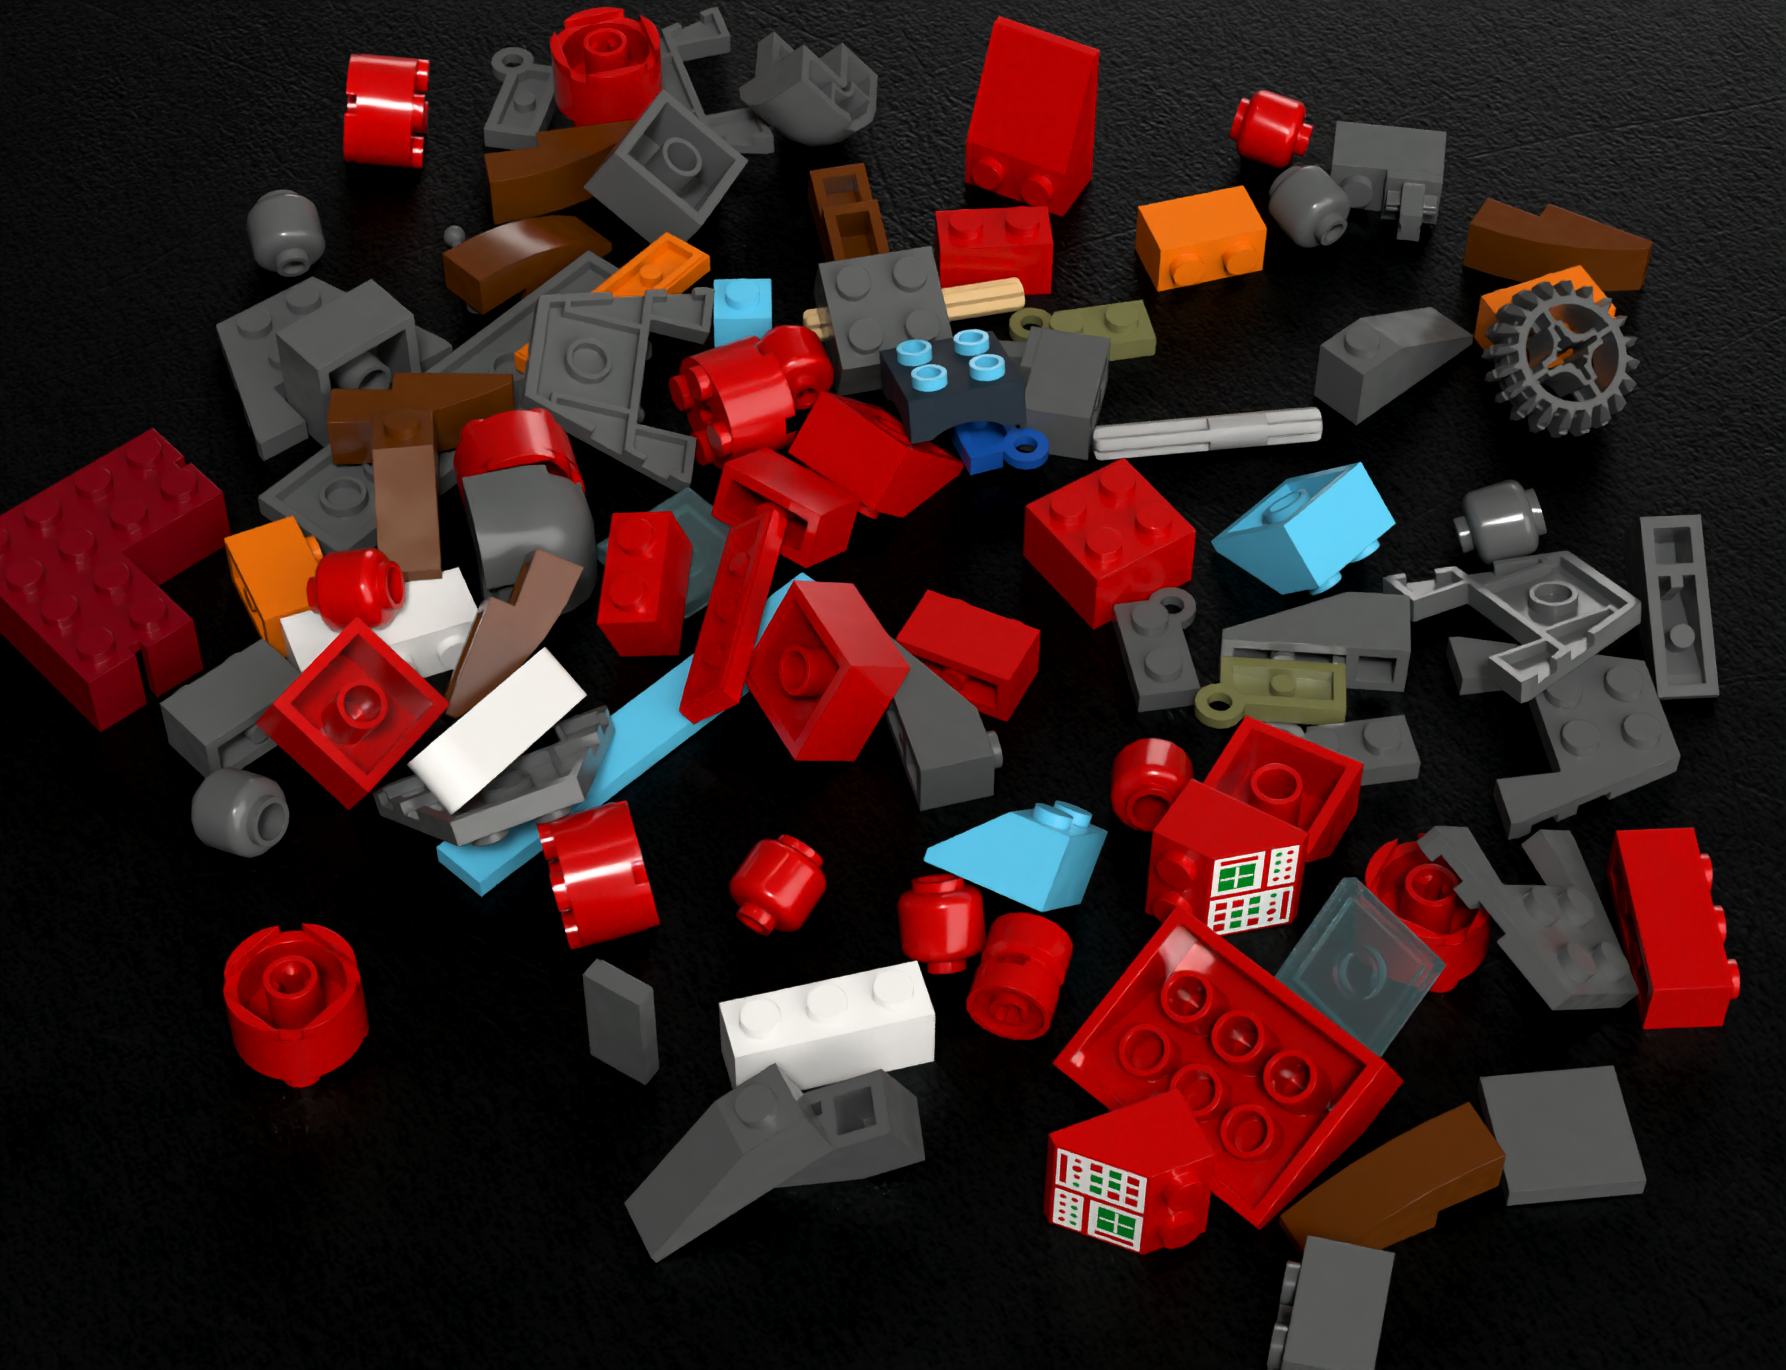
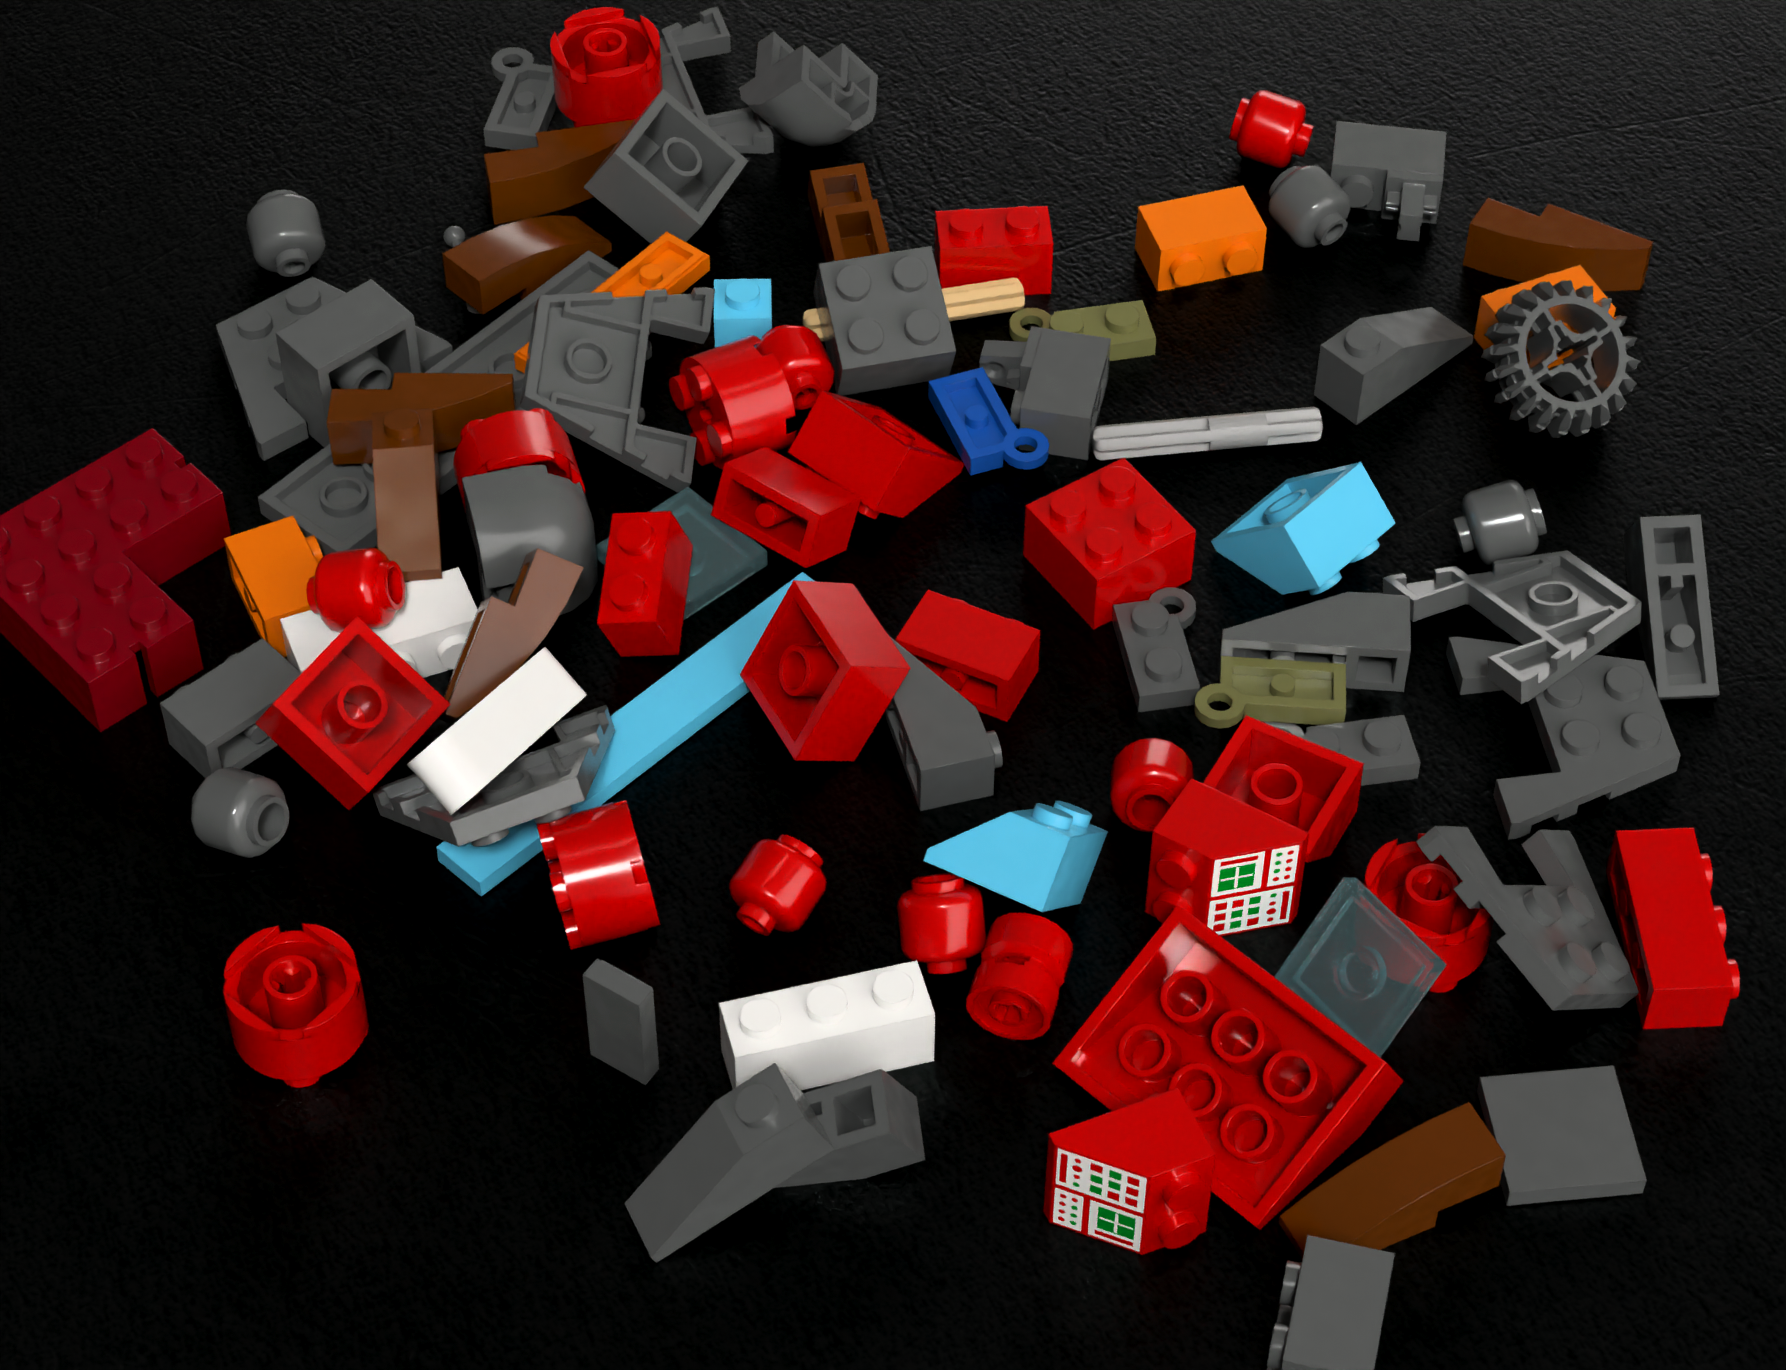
(386, 110): red brick -> none
(733, 616): red tile -> none
(952, 383): black brick -> none
(1034, 117): red slope -> none

